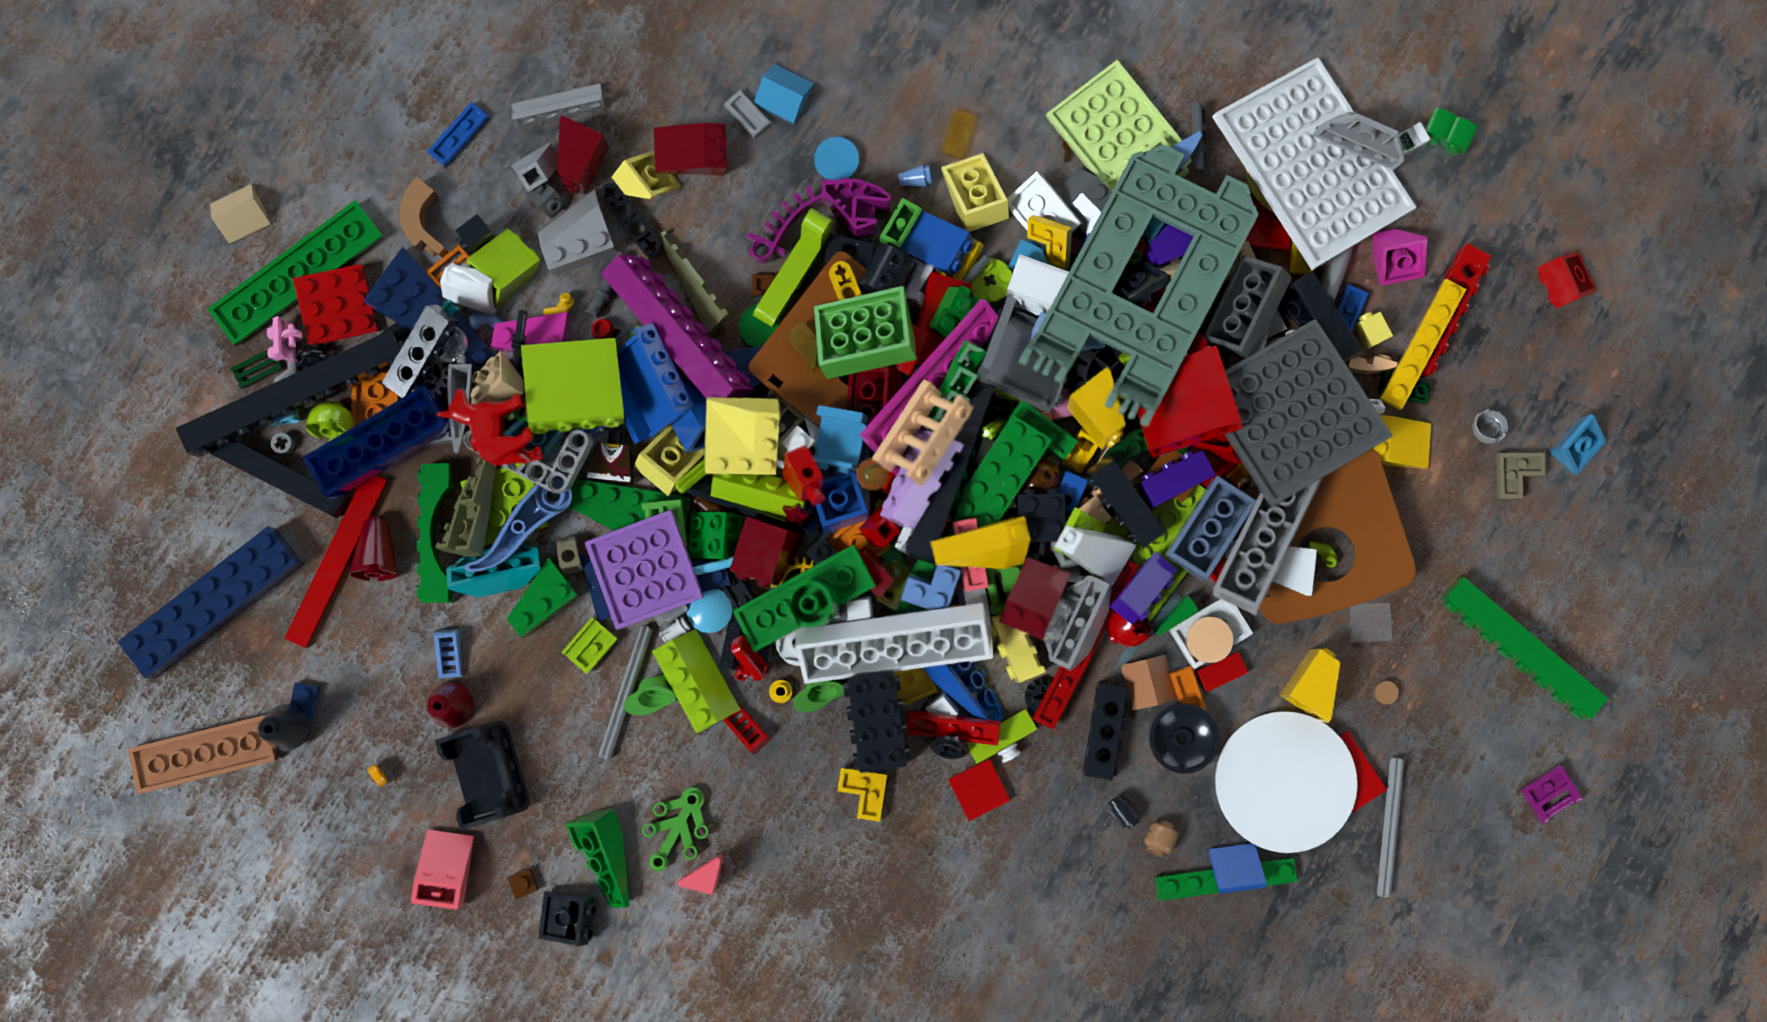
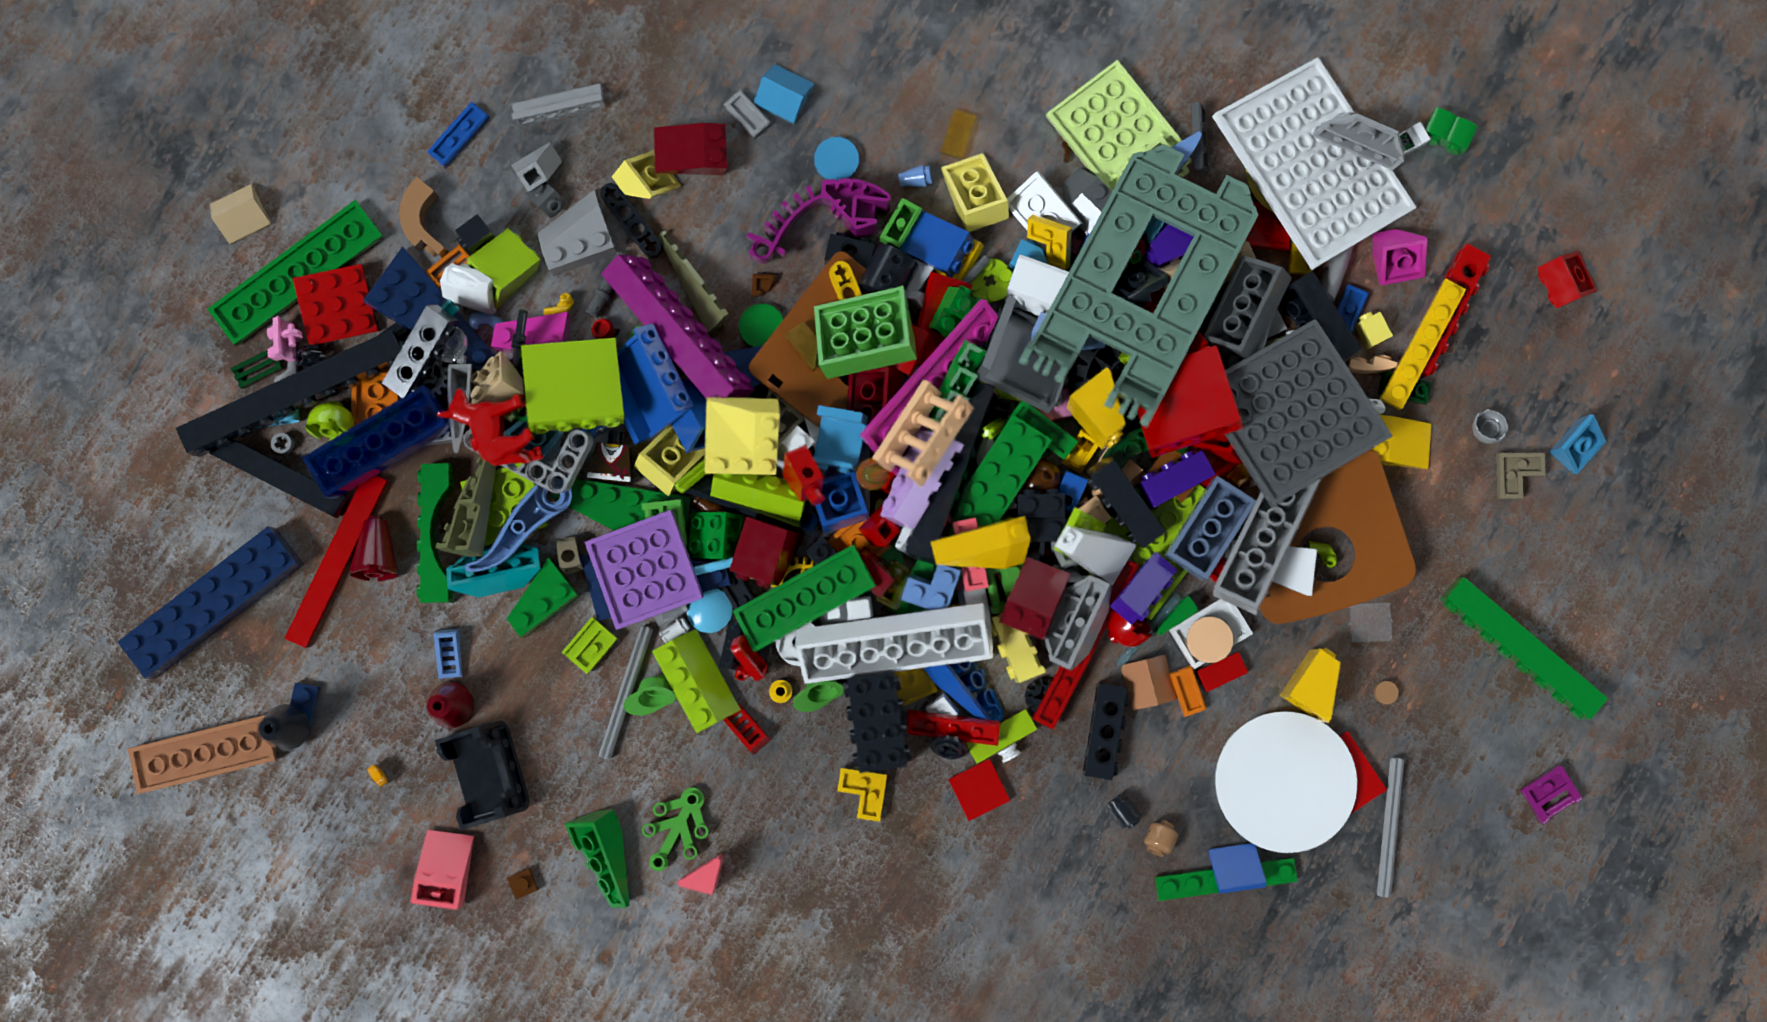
(567, 918): black plate -> none
(579, 155): dark red slope -> none
(795, 513): dark red piece -> none
(800, 597): green brick -> none
(814, 238): lime beam -> none
(1061, 612): clear plate -> none
(1200, 738): black dish -> none

